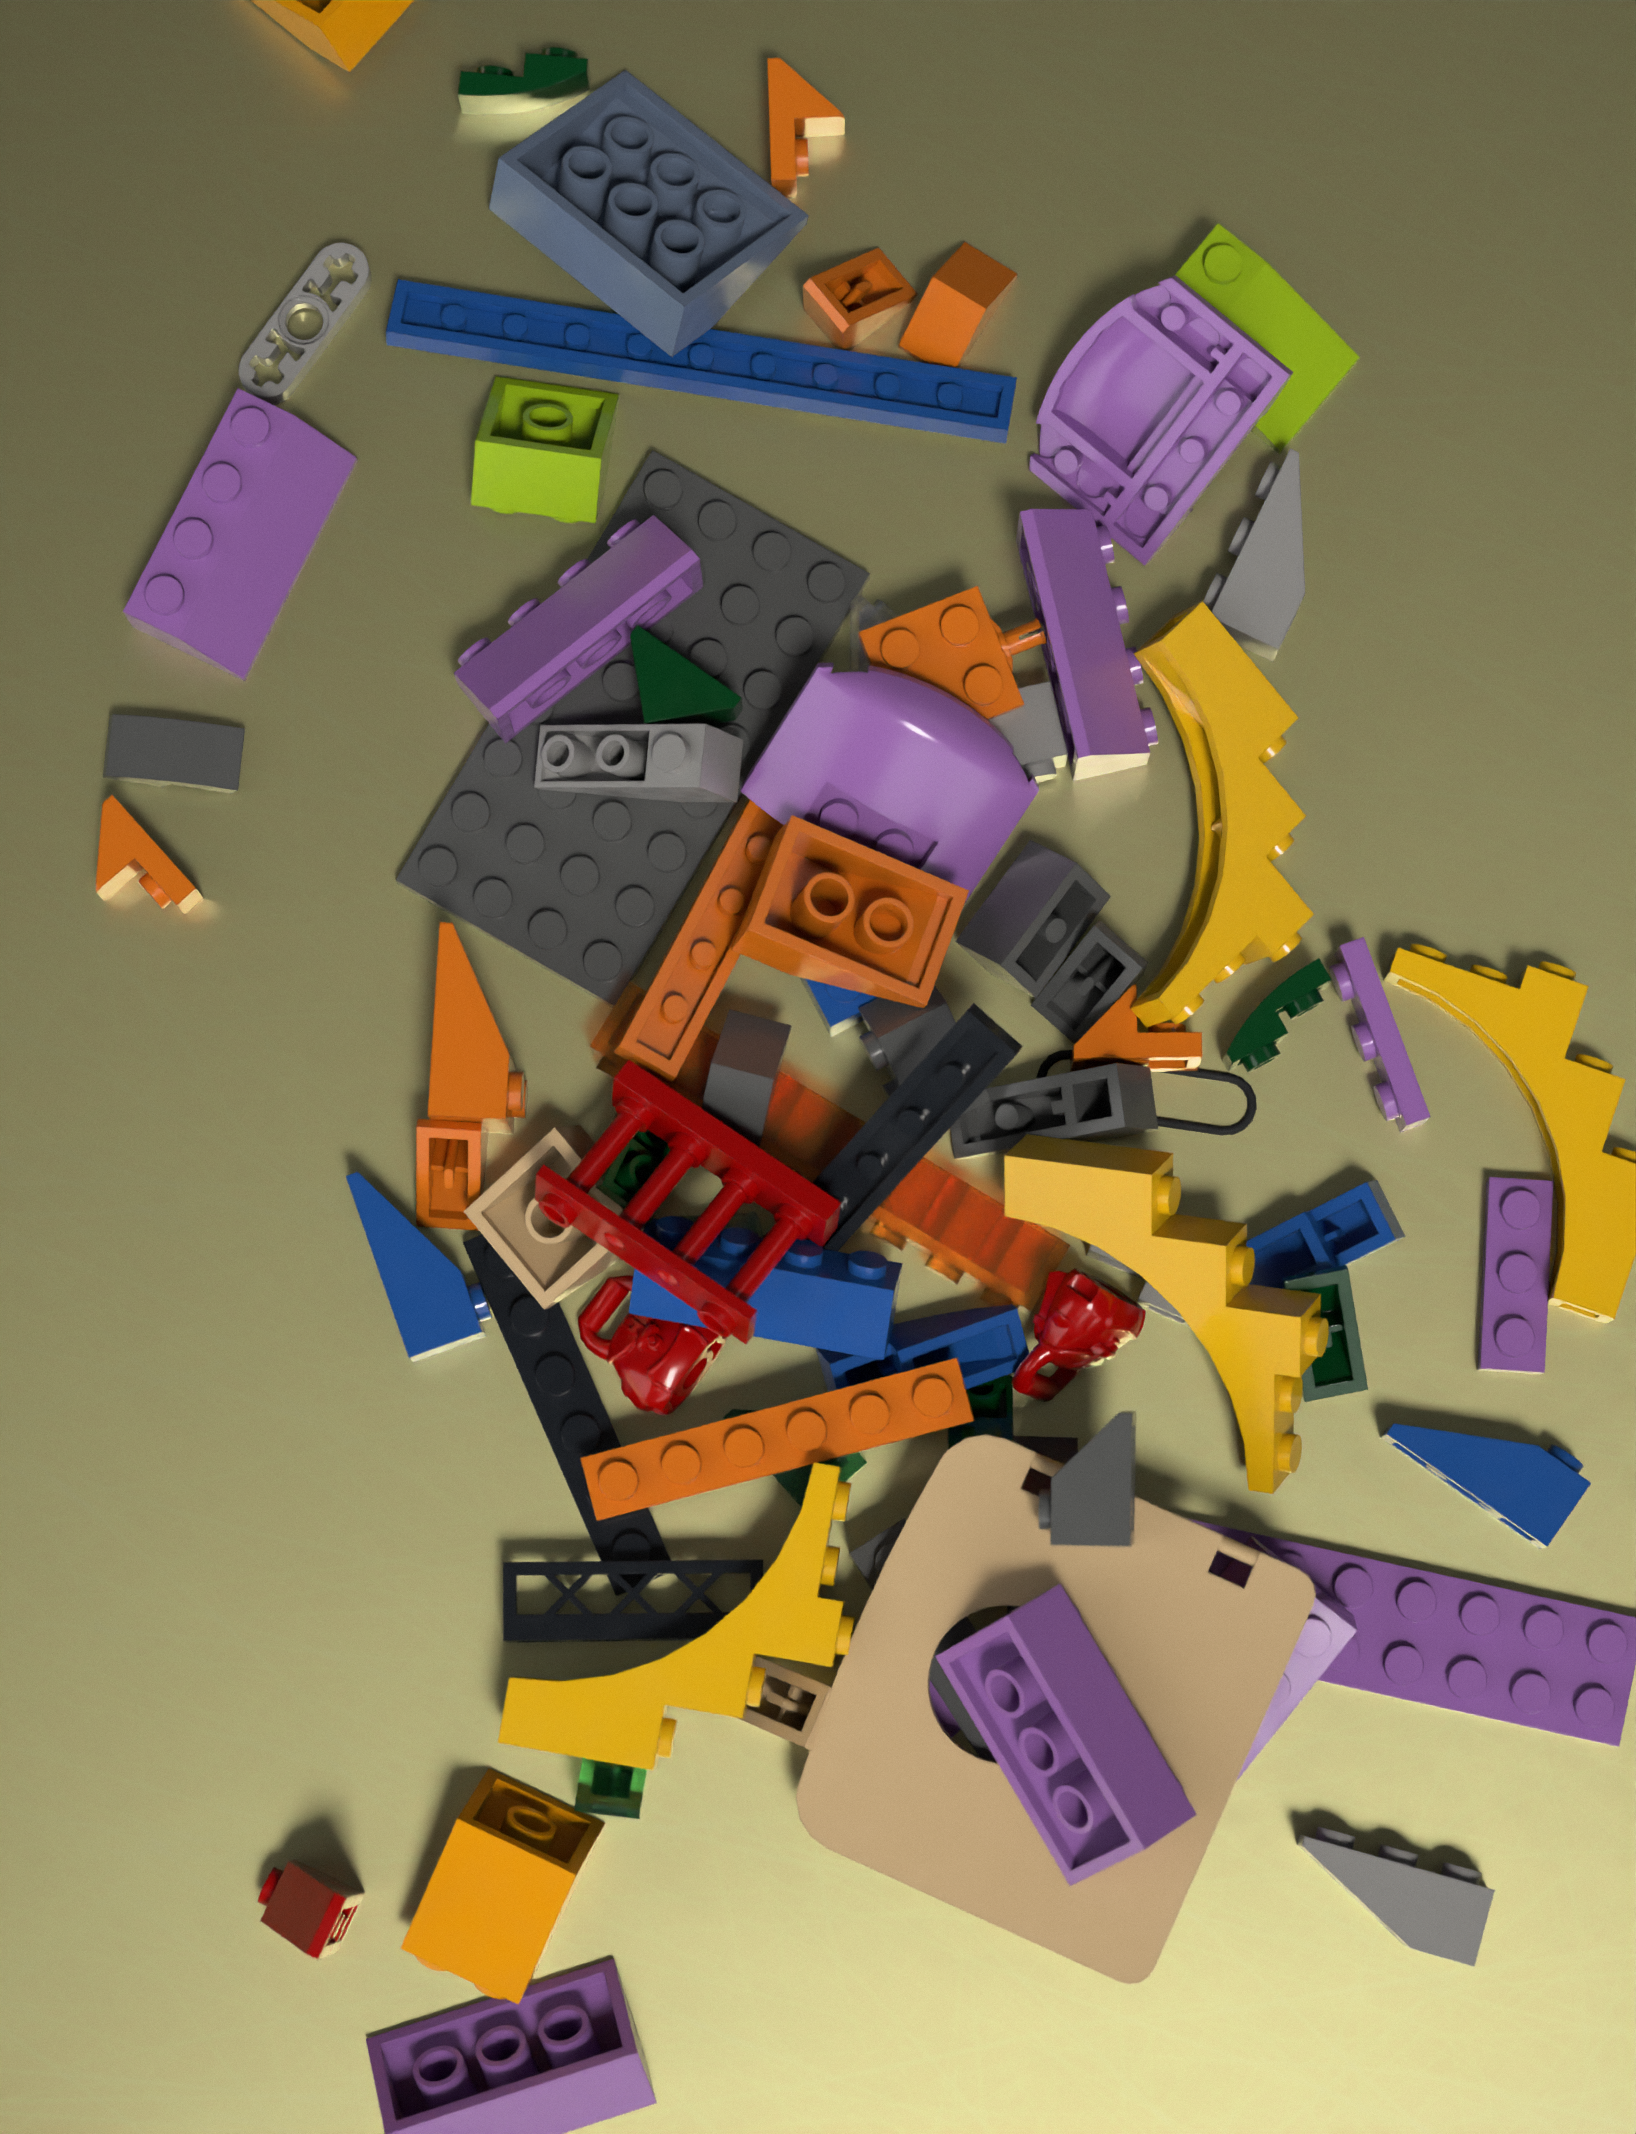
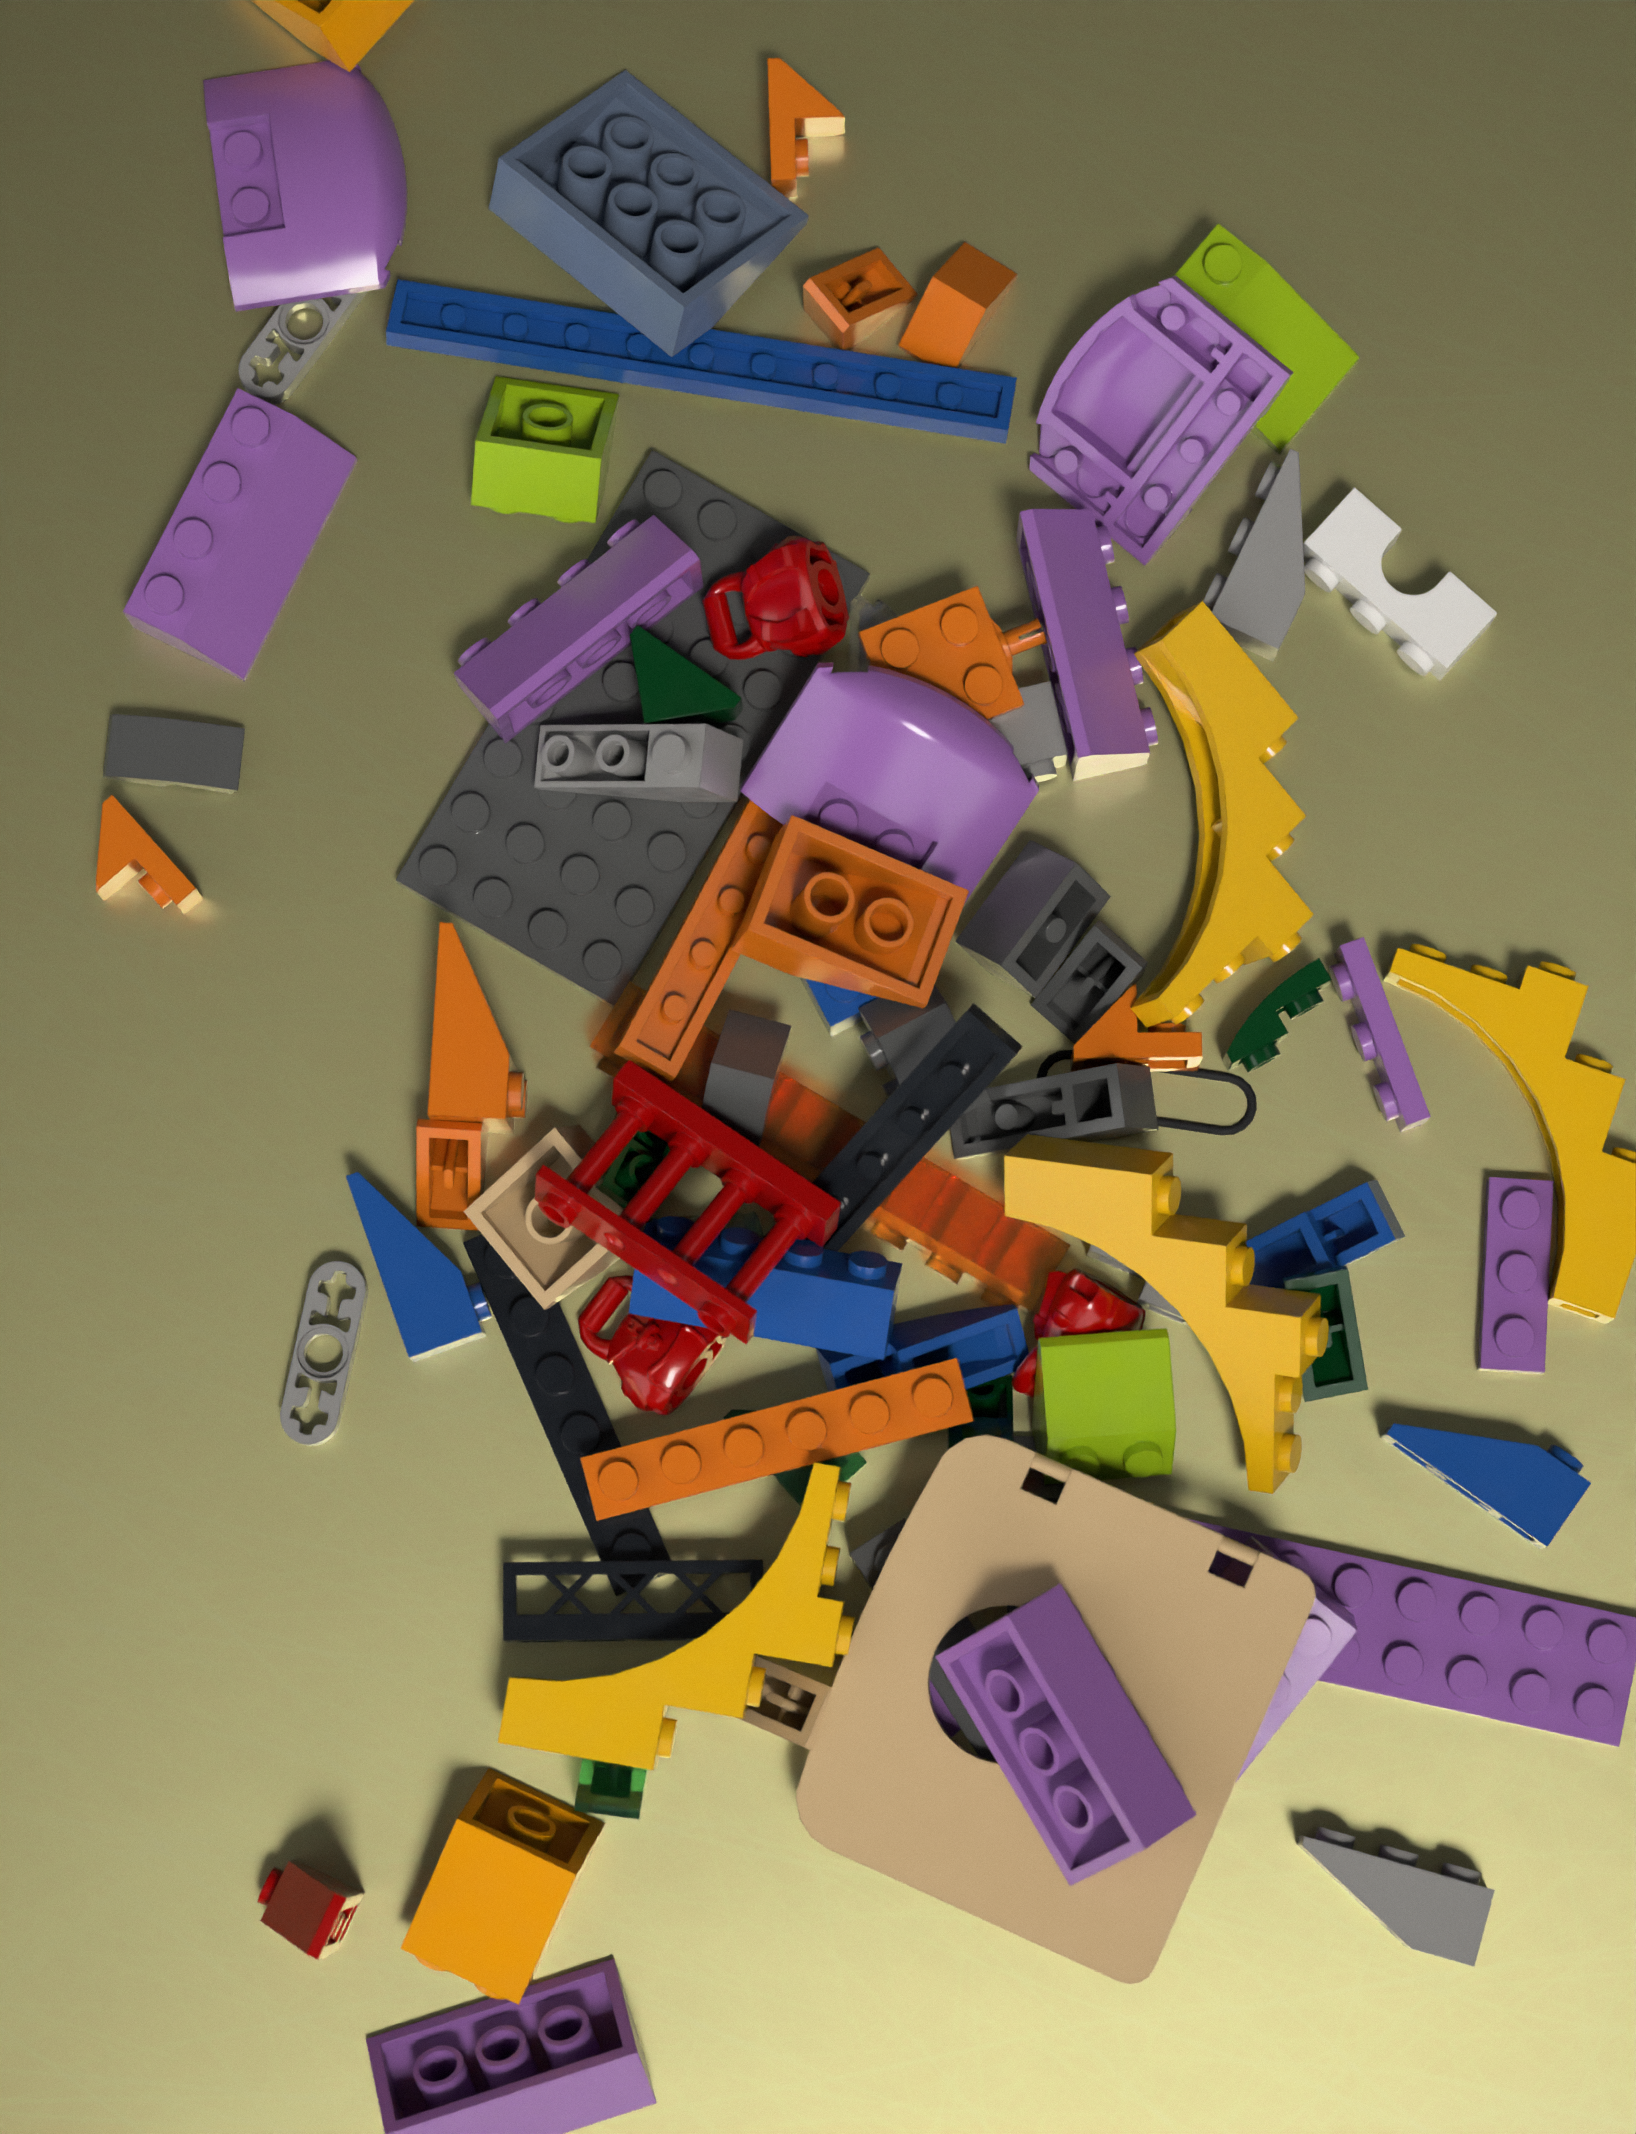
(300, 1397): none -> light grey beam
(305, 183): none -> medium lavender slope
(546, 81): dark green slope -> none
(788, 599): none -> red piece
(1095, 1491): dark grey slope -> none
(1106, 1403): none -> lime slope
(1429, 626): none -> white arch

